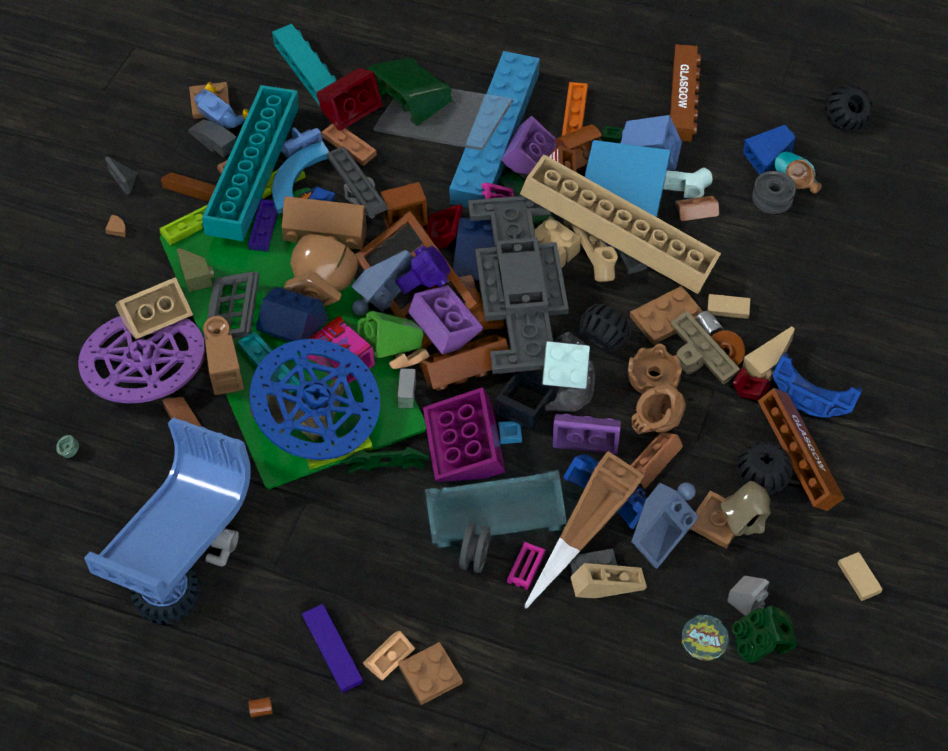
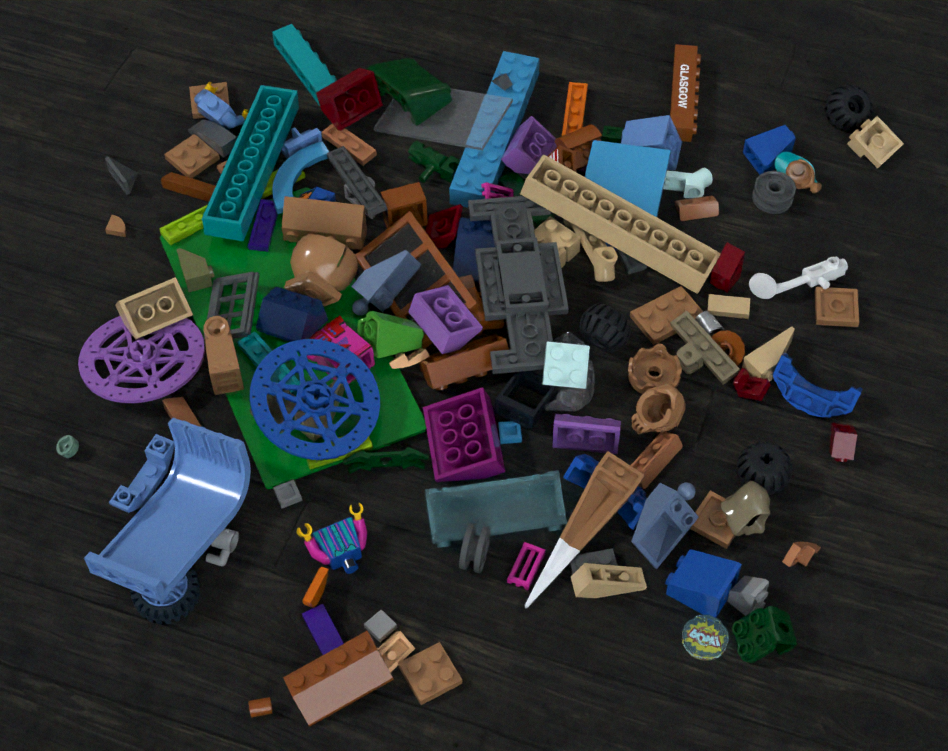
(149, 477): none -> medium blue slope
(192, 156): none -> medium nougat plate
(287, 494): none -> light grey tile
(316, 588): none -> orange tile
(338, 543): none -> torso
(338, 678): none -> slope
(380, 625): none -> light grey tile
(406, 388): light grey piece -> none
(427, 268): dark purple piece -> none
(433, 162): none -> dark green piece
(502, 81): none -> dark grey piece
(703, 581): none -> blue slope
(727, 268): none -> dark red slope
(800, 552): none -> nougat slope
(801, 449): dark orange brick -> none
(818, 274): none -> white piece
(836, 307): none -> medium nougat plate
(842, 442): none -> slope
(860, 576): tan tile -> none
(874, 141): none -> tan plate

